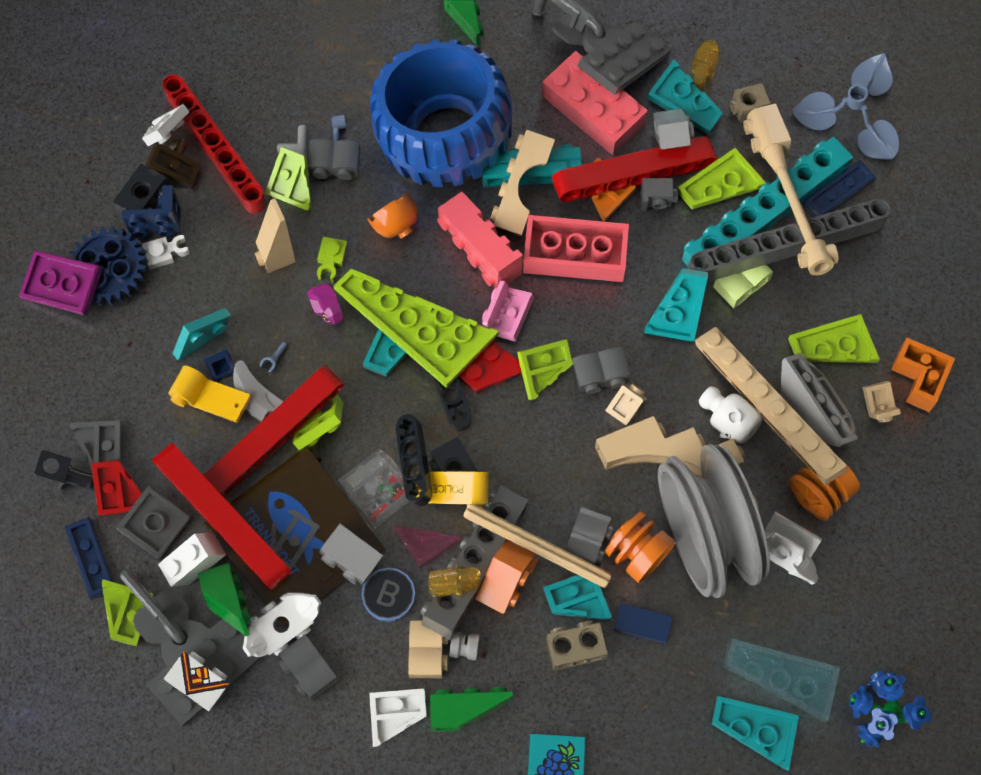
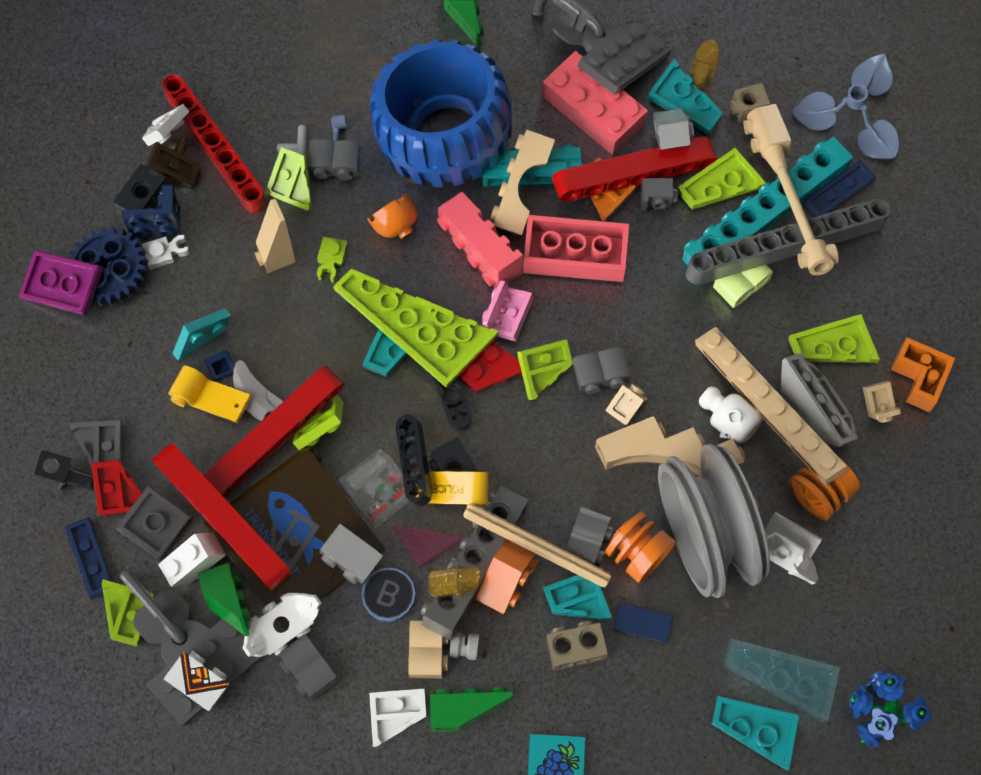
(274, 358): sand blue hand -> none
(325, 303): magenta rock -> none
(680, 308): teal wing -> none

